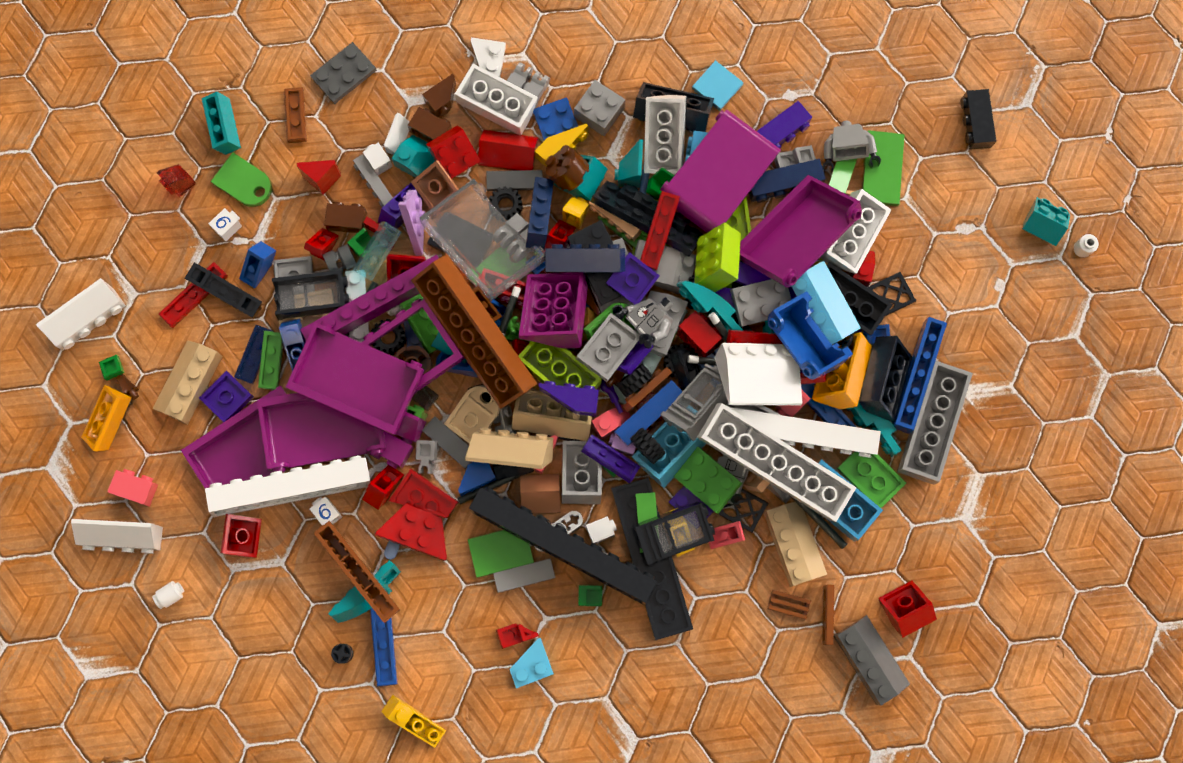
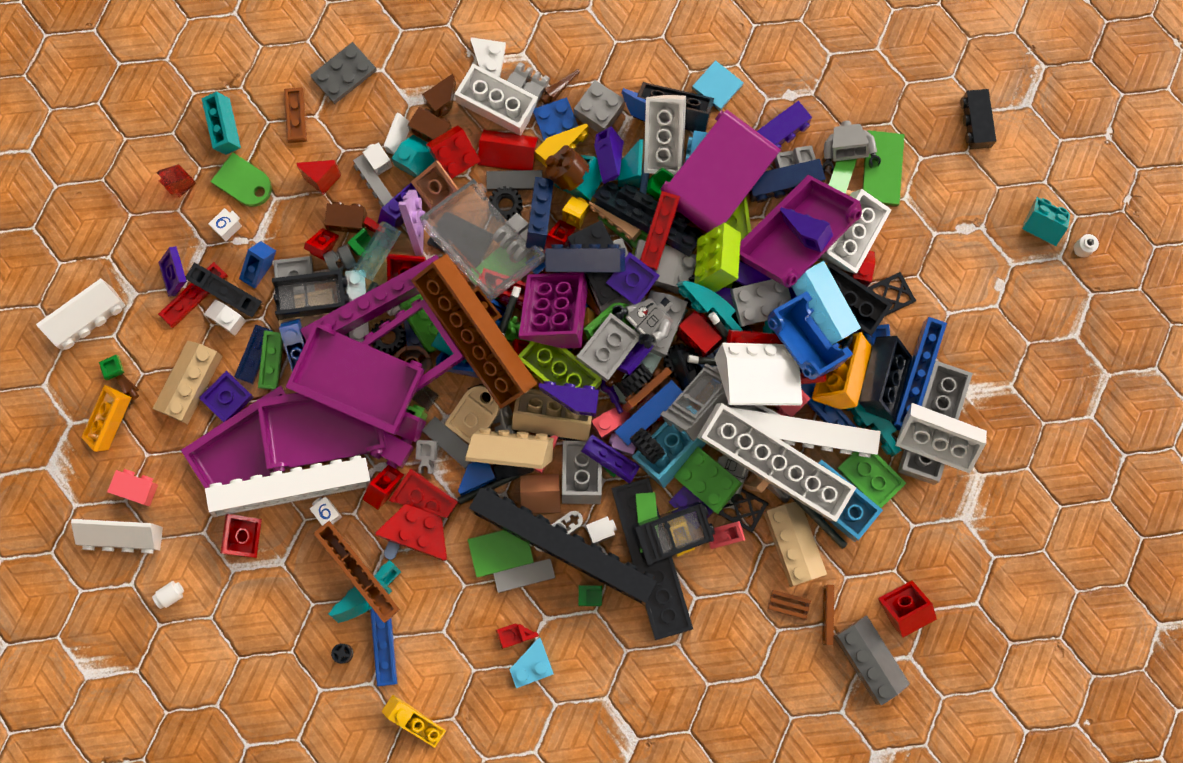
(172, 271): none -> dark purple plate
(225, 317): none -> white slope
(554, 91): none -> reddish brown piece
(609, 153): none -> dark purple slope
(635, 105): none -> blue slope
(810, 231): none -> dark purple slope
(941, 438): none -> white slope

